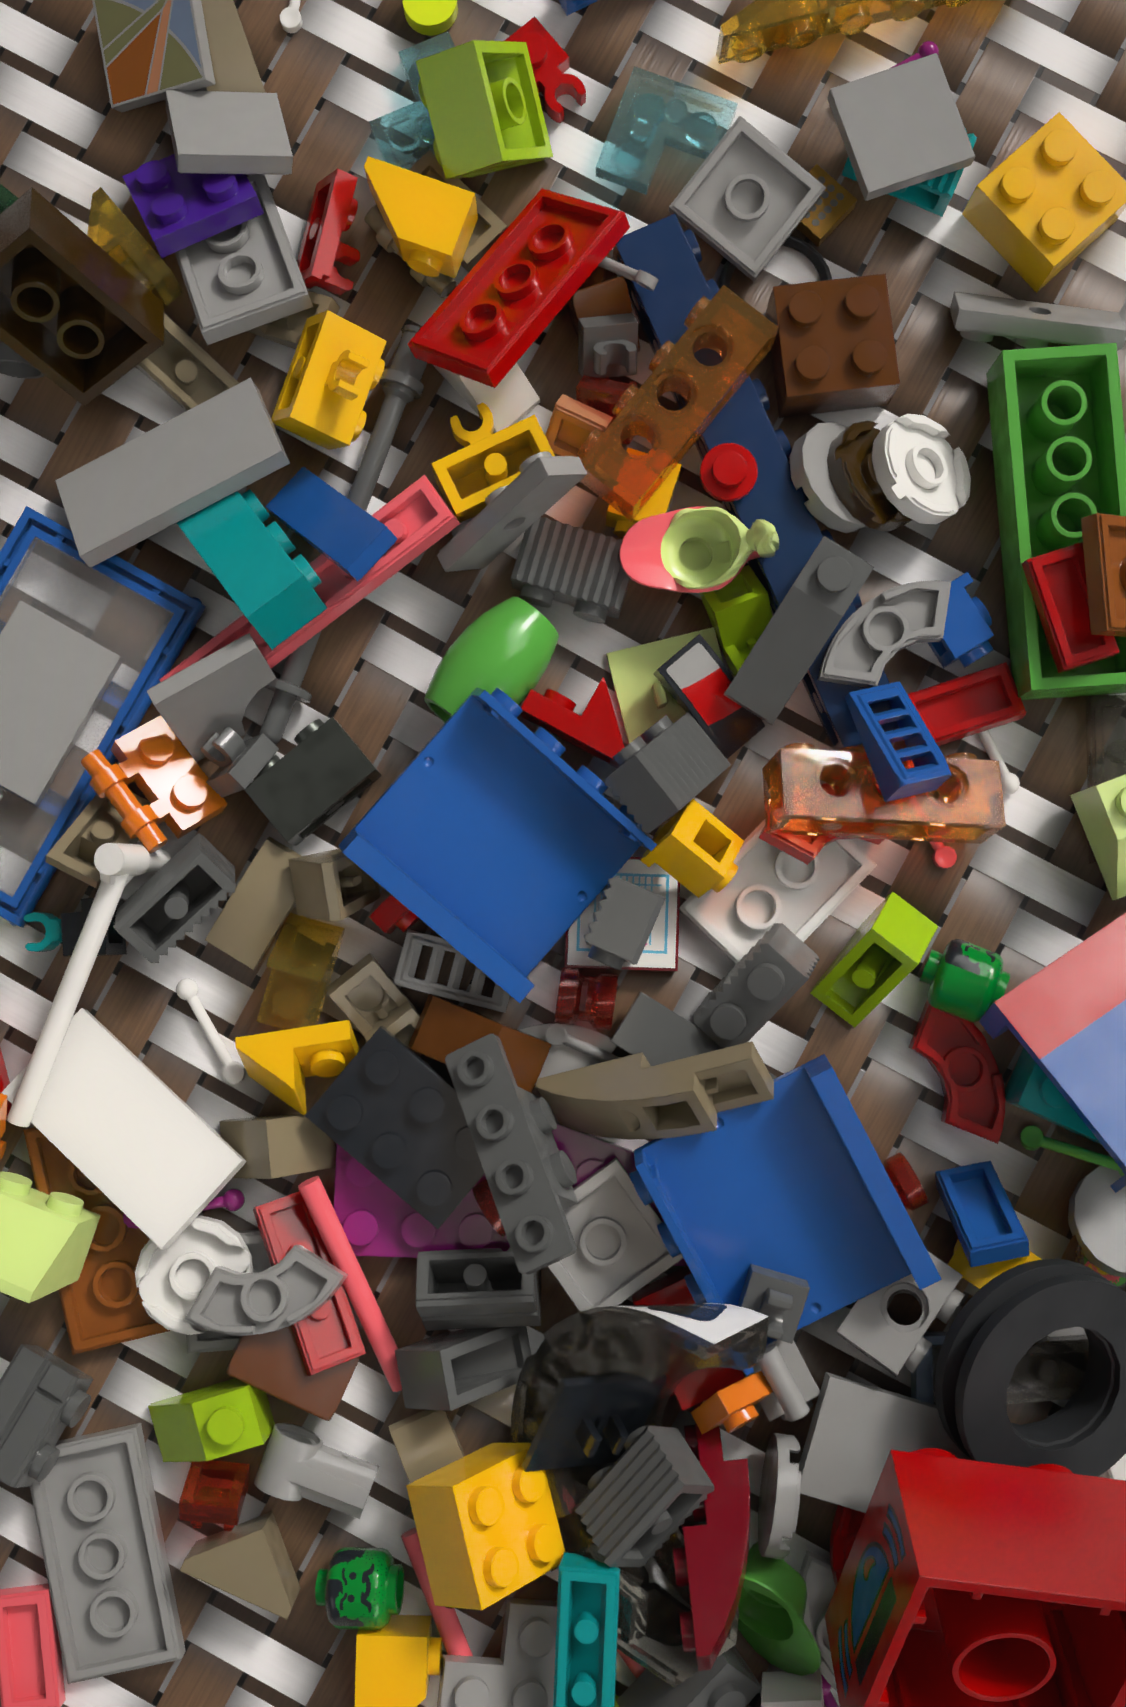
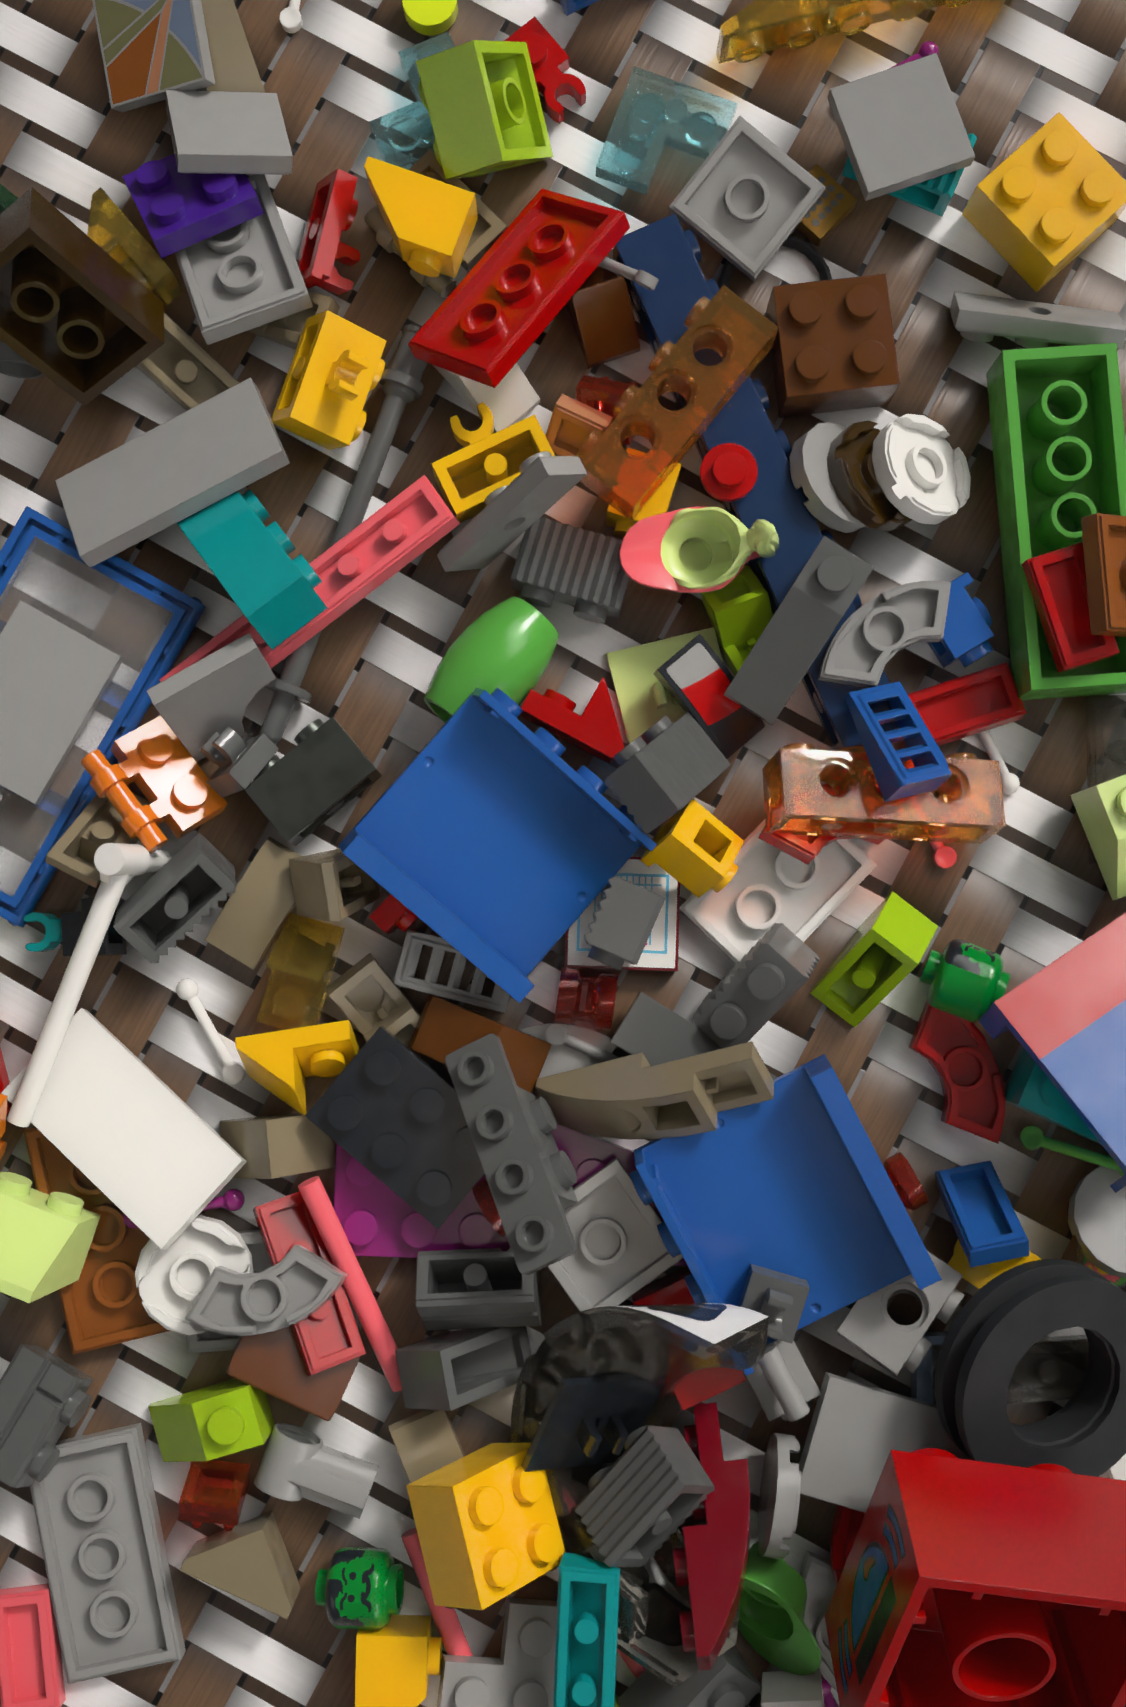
(331, 523): blue tile -> none
(608, 345): dark grey tile -> none
(733, 1404): orange plate -> none

